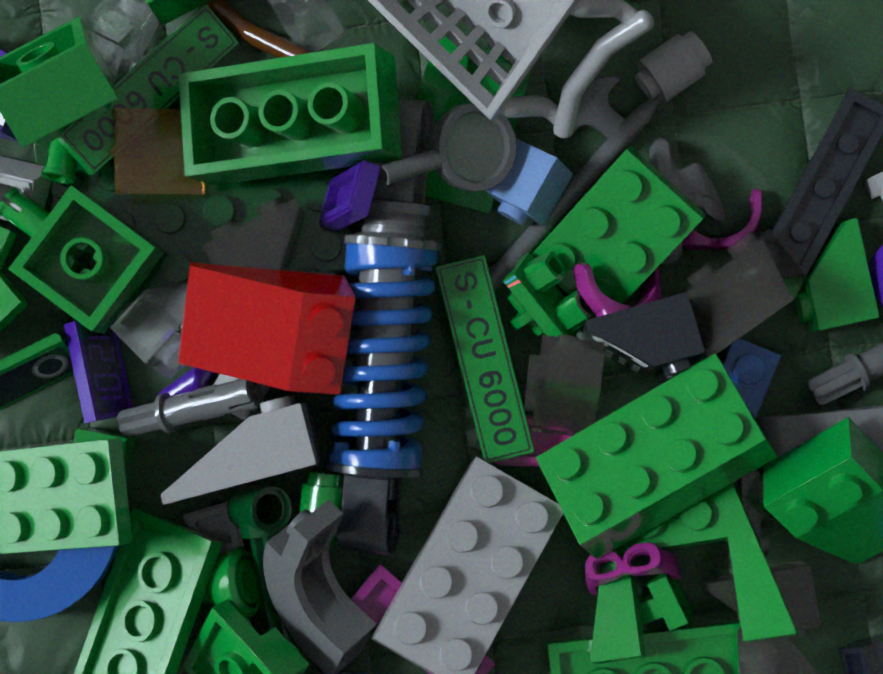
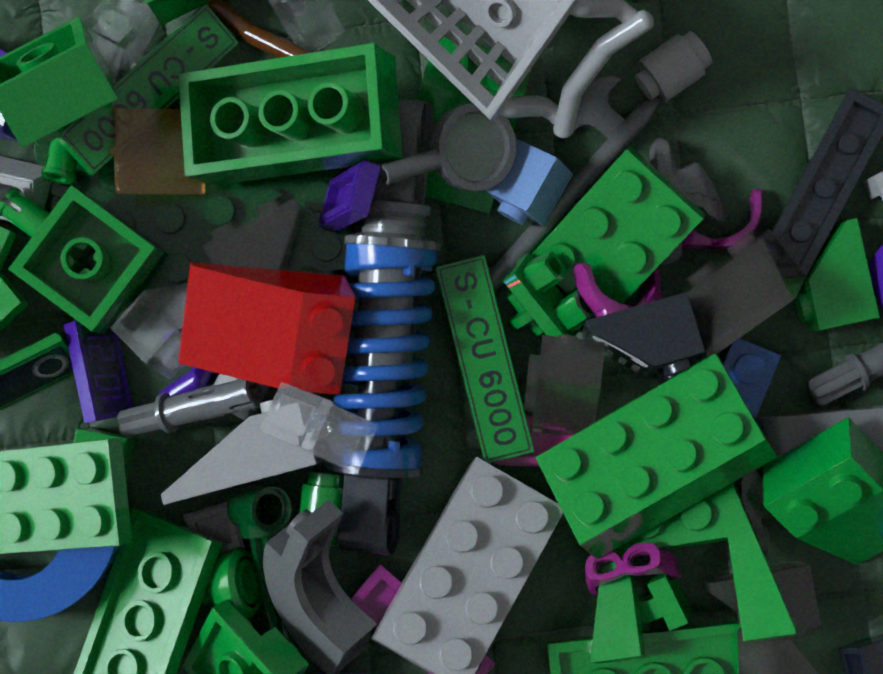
(318, 427): none -> clear slope

